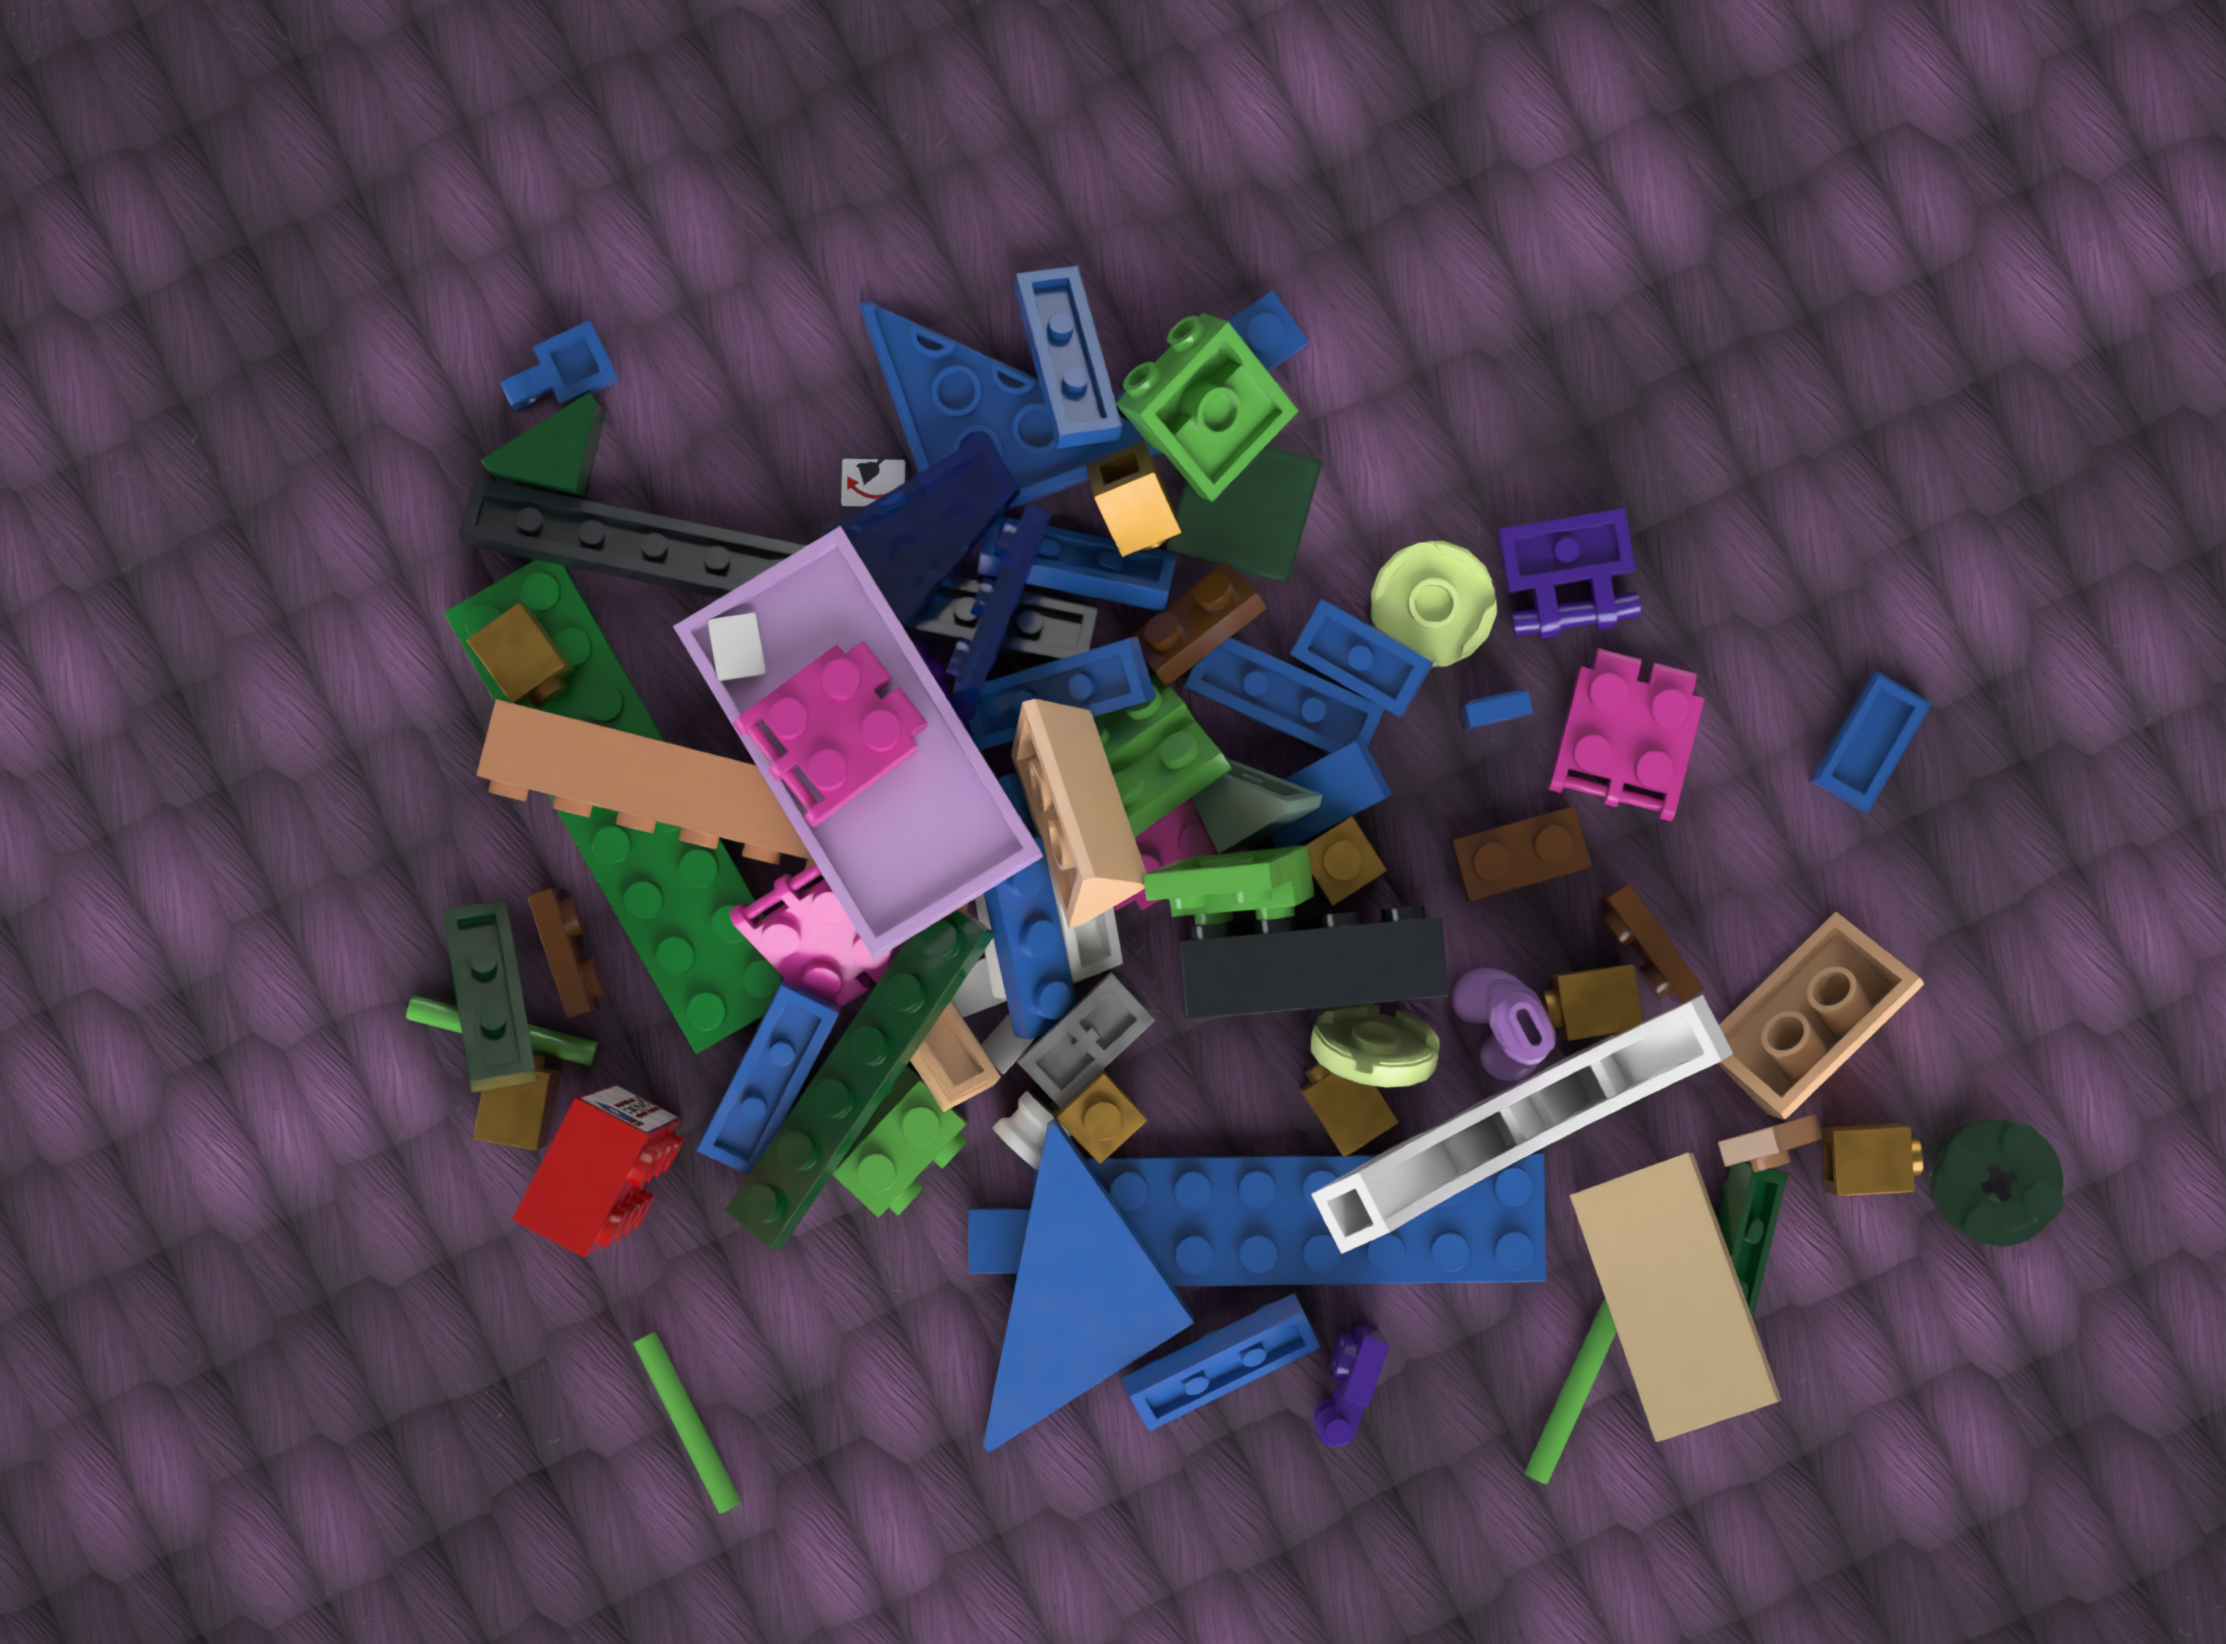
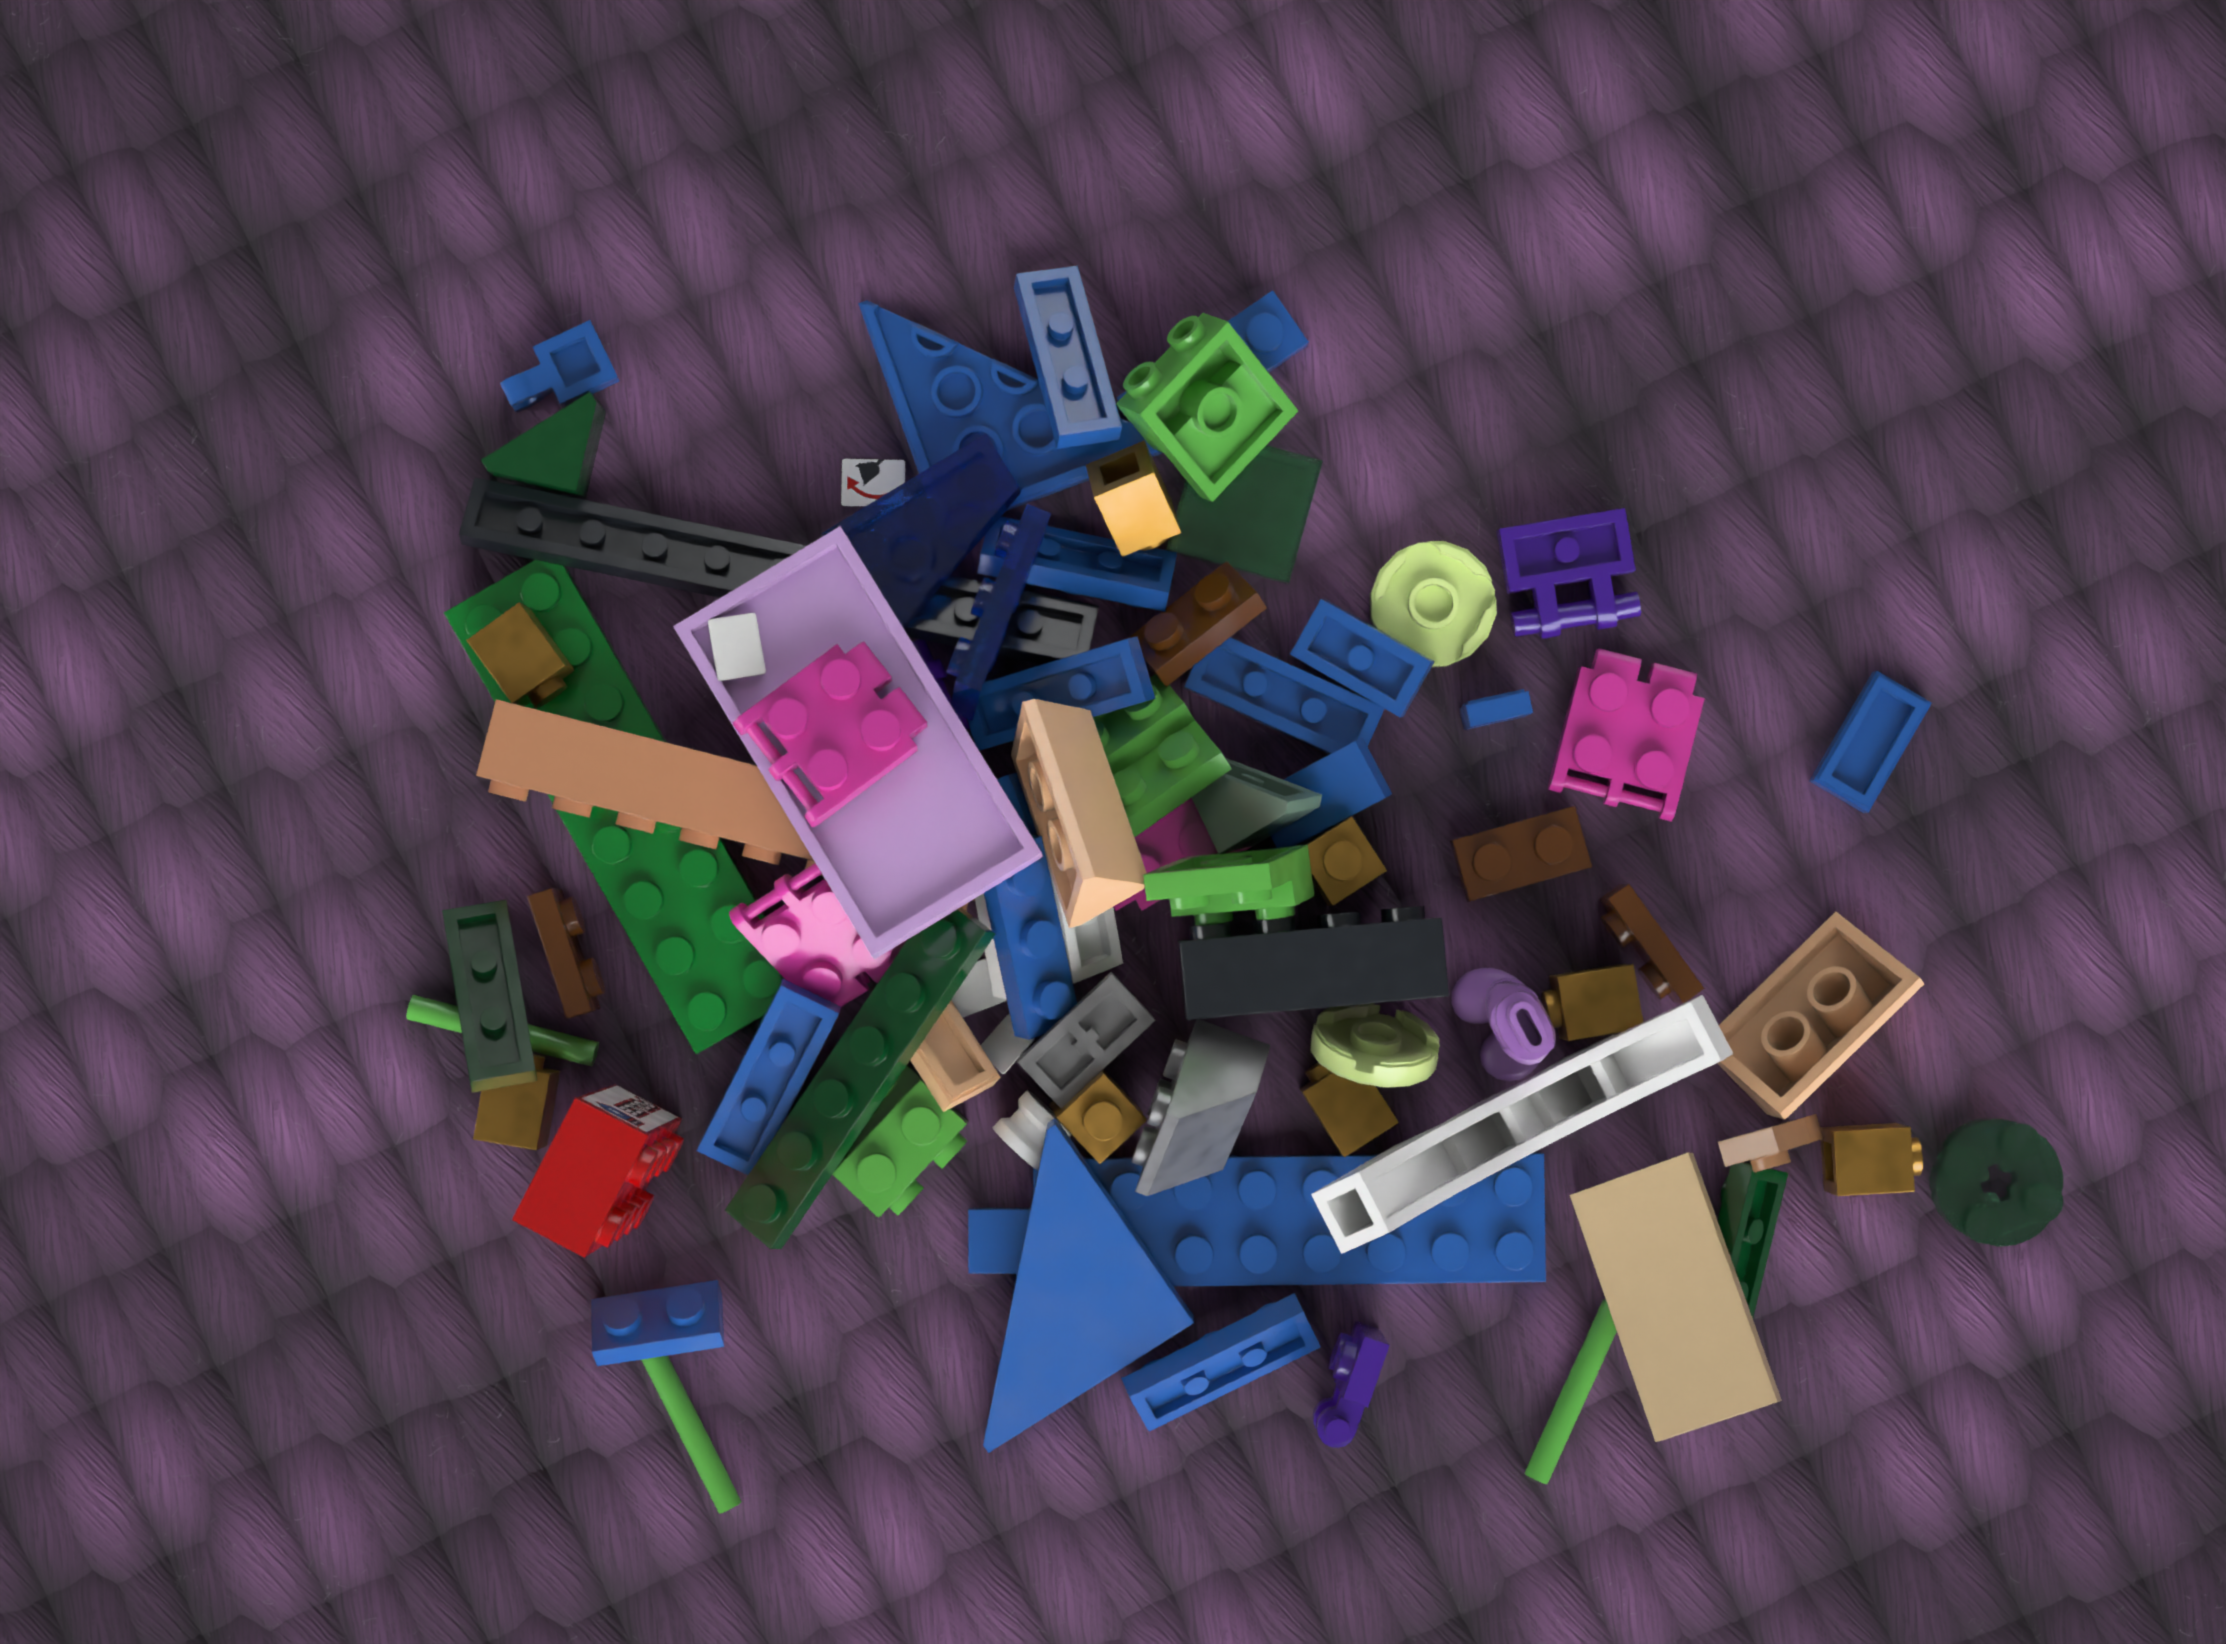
(657, 1323): none -> blue plate
(1201, 1107): none -> flat silver slope

